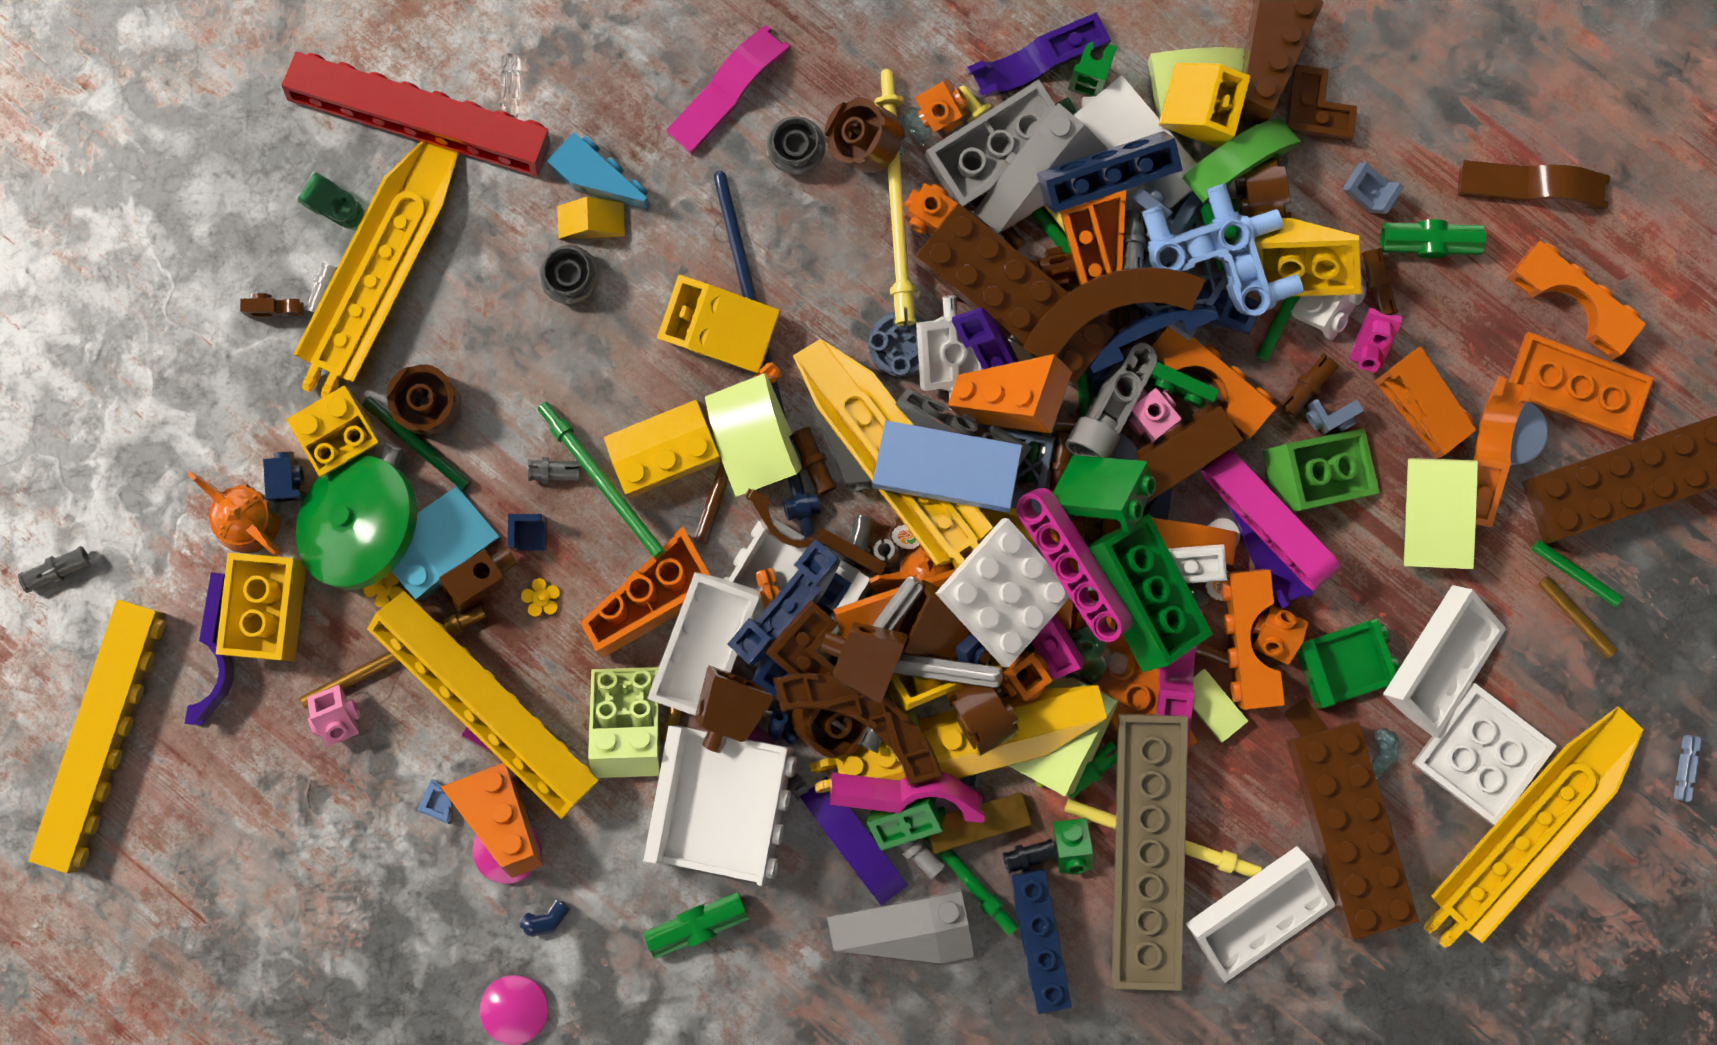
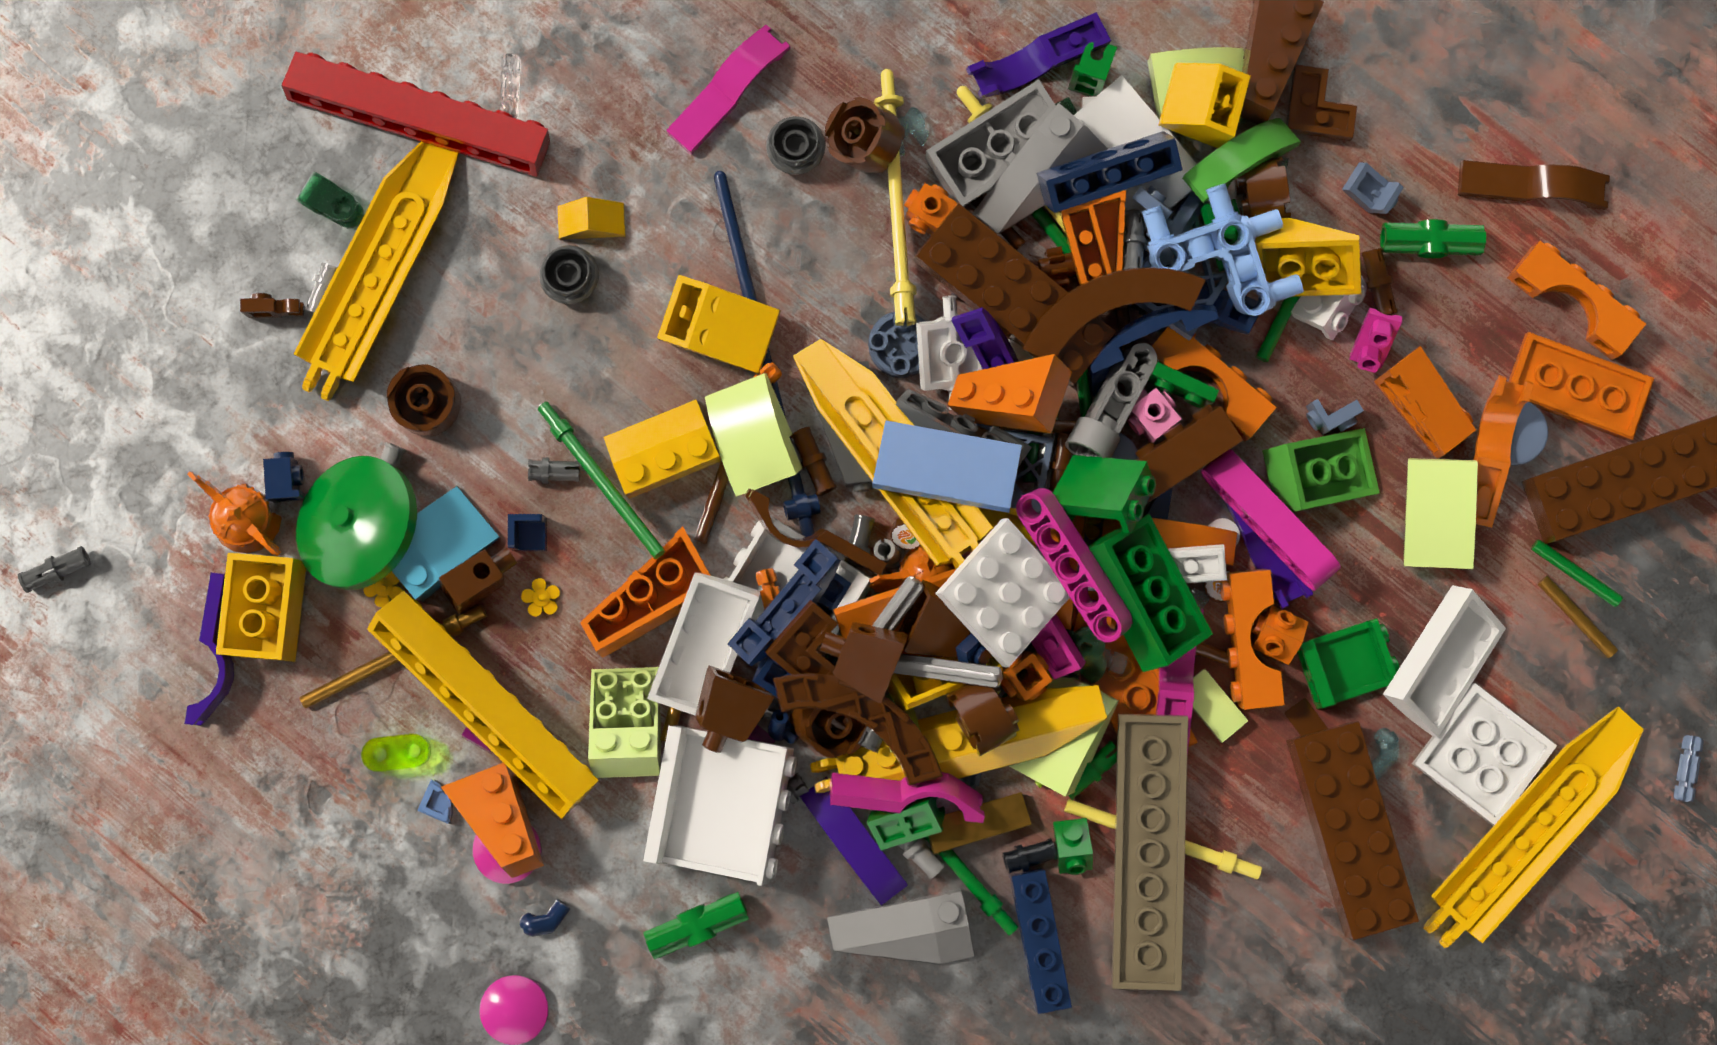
(97, 737): yellow brick -> none
(333, 430): yellow slope -> none
(333, 715): bright pink brick -> none
(397, 752): none -> clear neon green plate
(417, 444): dark green bar -> none
(591, 174): dark azure slope -> none
(950, 98): orange brick -> none
(1261, 914): white slope -> none
(1309, 385): reddish brown pin -> none

